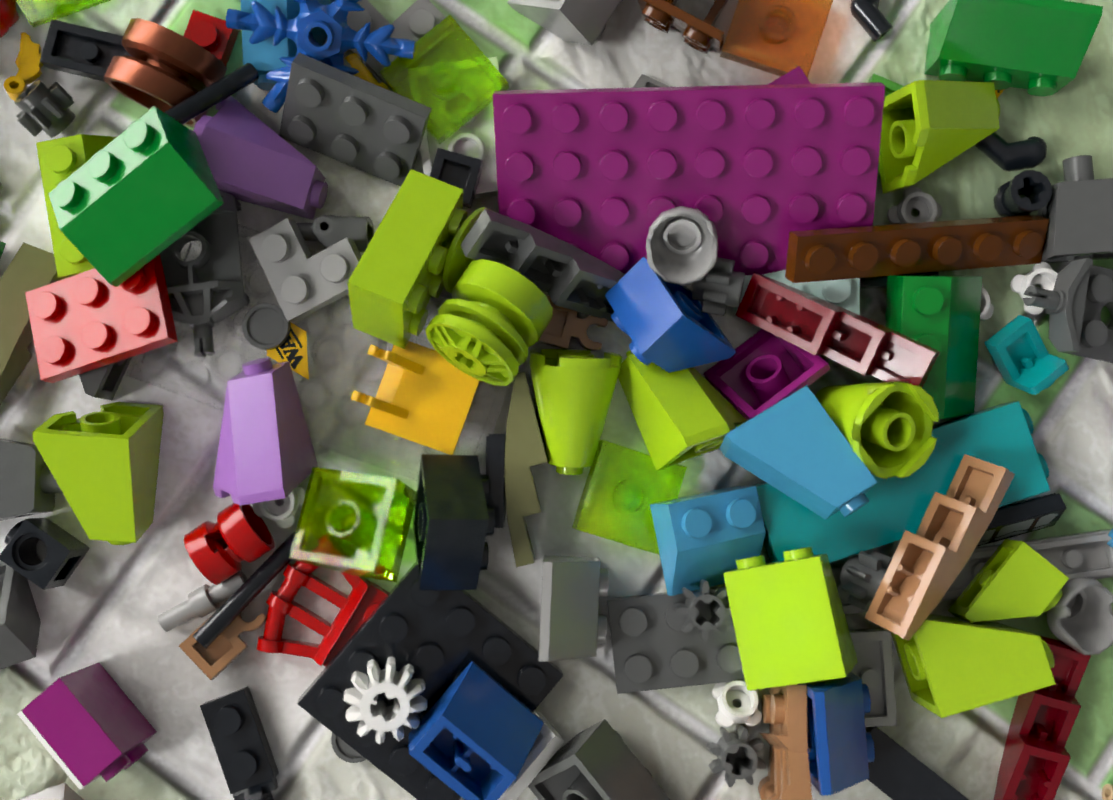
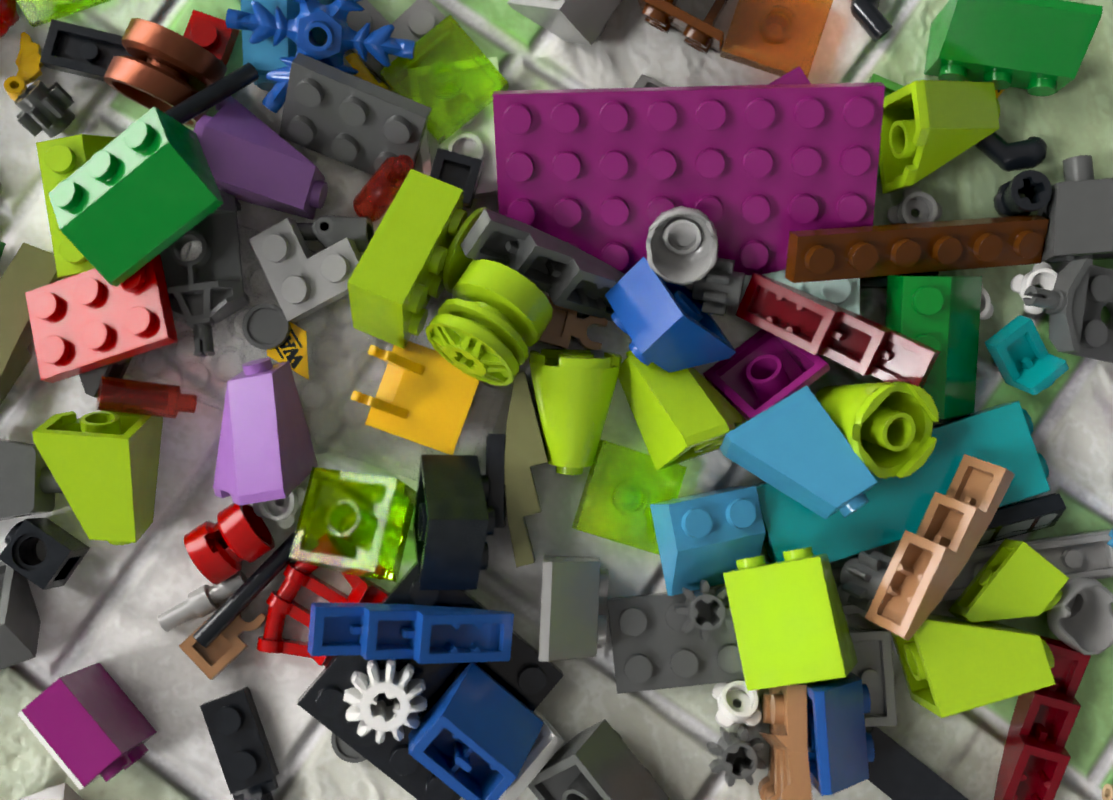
(143, 398): none -> clear red cylinder
(382, 187): none -> clear red cylinder
(410, 632): none -> blue slope

